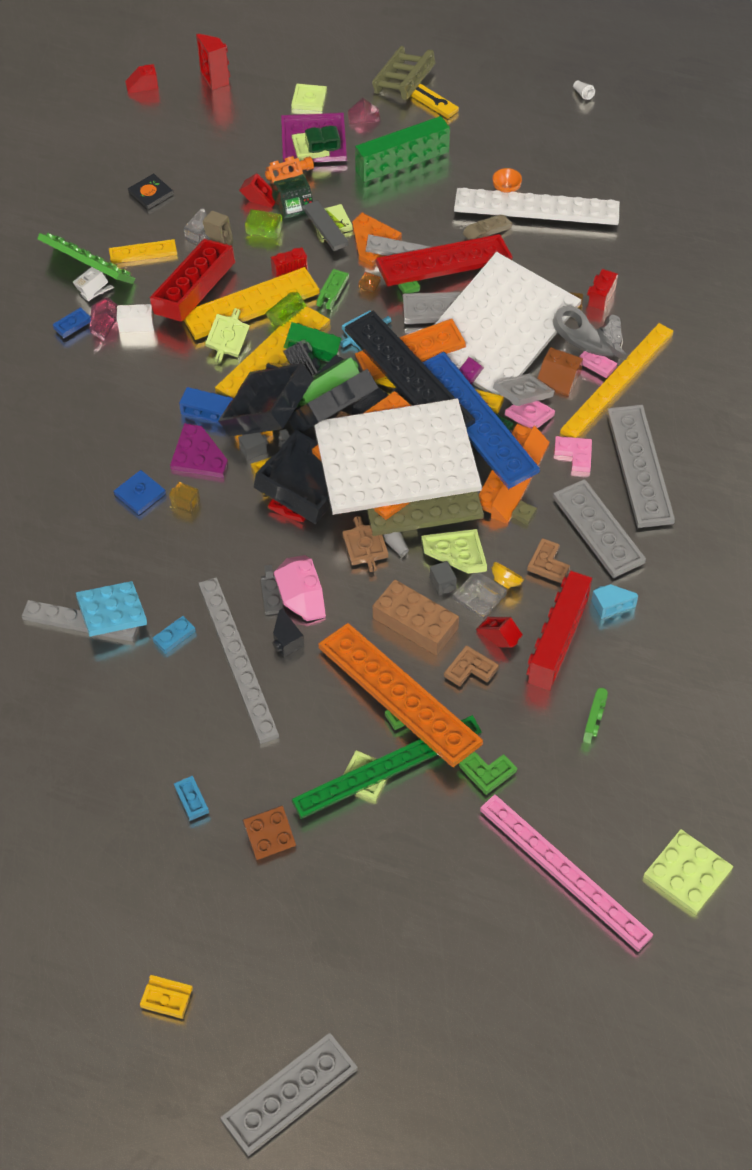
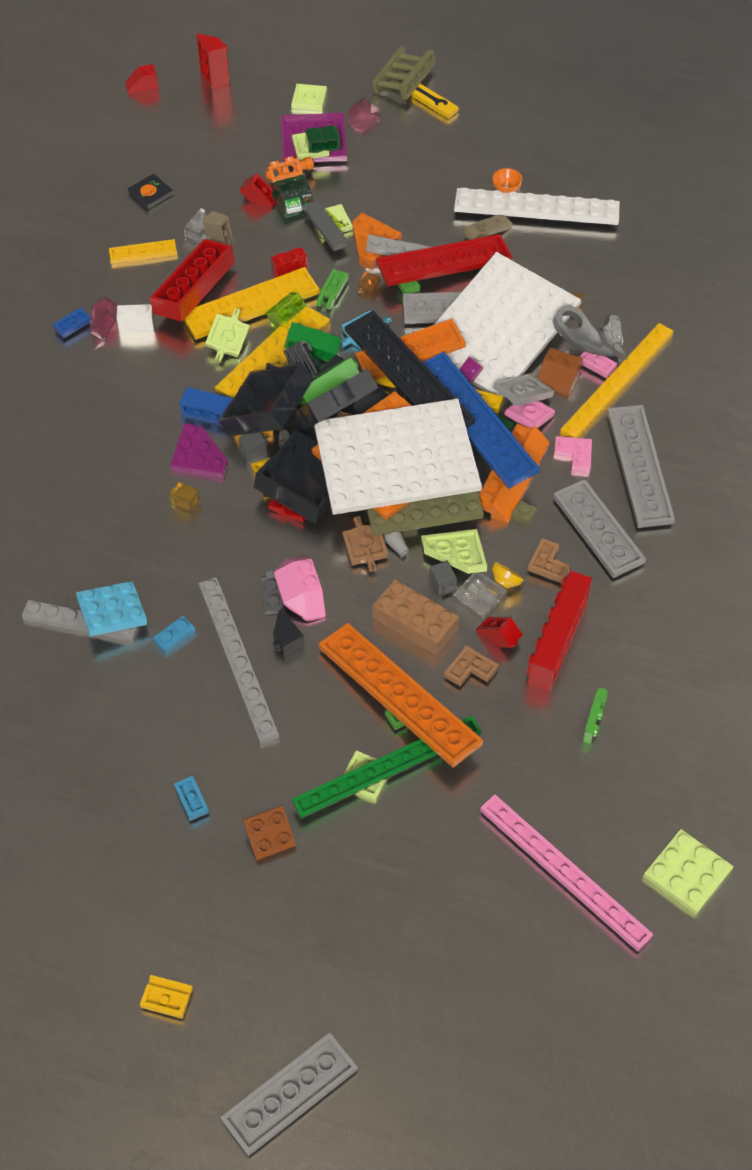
(86, 257): bright green plate -> none
(91, 284): white piece -> none
(139, 492): blue plate -> none
(263, 224): clear neon green brick -> none
(402, 148): green brick -> none
(487, 776): bright green plate -> none
(585, 90): white cone -> none
(602, 290): red brick -> none
(612, 600): medium azure slope -> none

